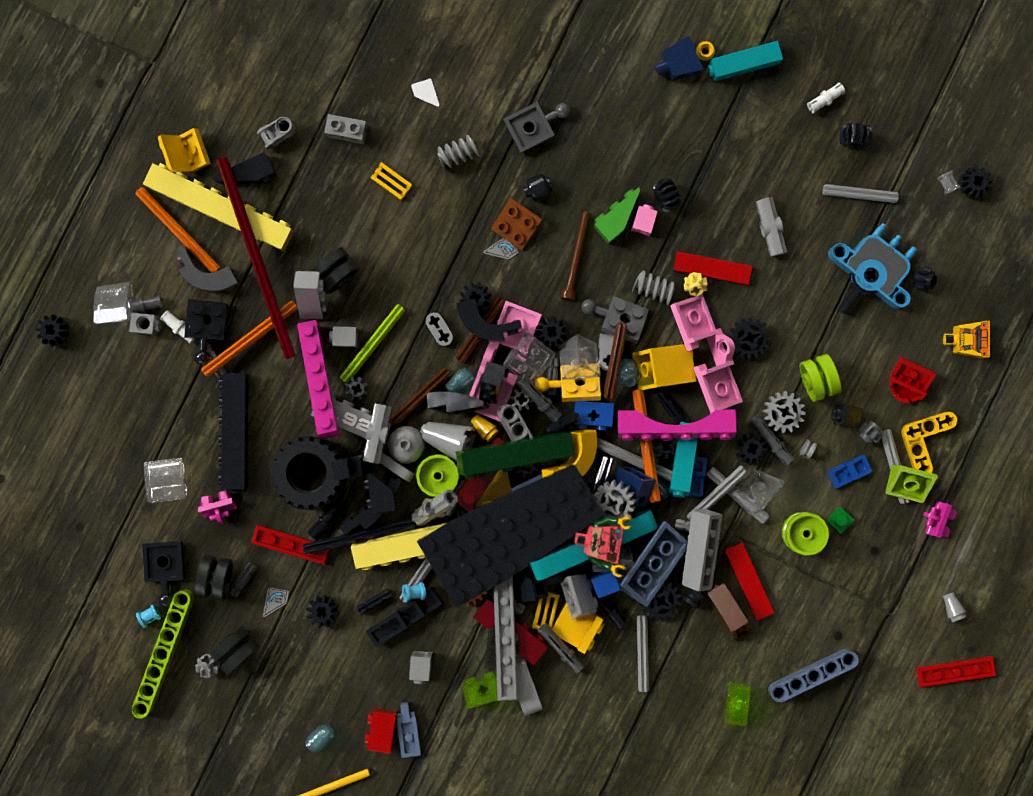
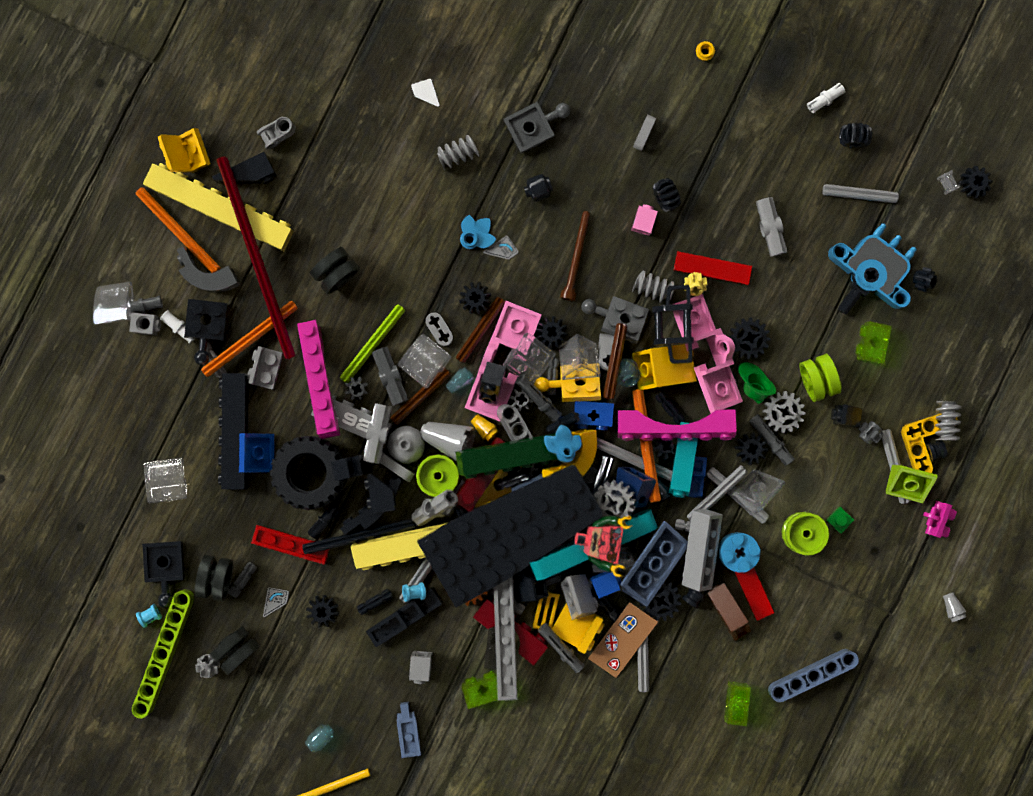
(58, 326): black gear -> none
(219, 509): dark pink hips -> none
(256, 452): none -> blue plate
(265, 367): none -> light grey bracket
(310, 295): light grey brick -> none
(344, 337): light grey brick -> none
(346, 129): light grey brick -> none
(381, 730): red brick -> none
(390, 376): none -> dark grey piece
(394, 174): yellow tile -> none
(424, 360): none -> clear slope
(454, 402): black slope -> none
(477, 326): black arch -> none
(478, 231): none -> dark azure plate
(511, 480): none -> black axle
(516, 223): dark orange hinge -> none
(526, 689): light grey beam -> none
(563, 441): none -> dark azure plate
(614, 222): bright green slope -> none
(622, 640): none -> medium nougat sticker
(644, 132): none -> light grey beam
(680, 61): dark blue torso -> none
(687, 339): none -> black bar
(735, 541): none -> dark azure brick
(745, 61): teal brick -> none
(756, 383): none -> green piece
(808, 449): light grey bush -> none
(849, 471): blue slope -> none
(880, 334): none -> clear neon green brick
(910, 380): red slope -> none
(936, 450): none -> black wheel
(948, 420): none -> light grey piece
(955, 671): red tile -> none
(970, 339): torso -> none

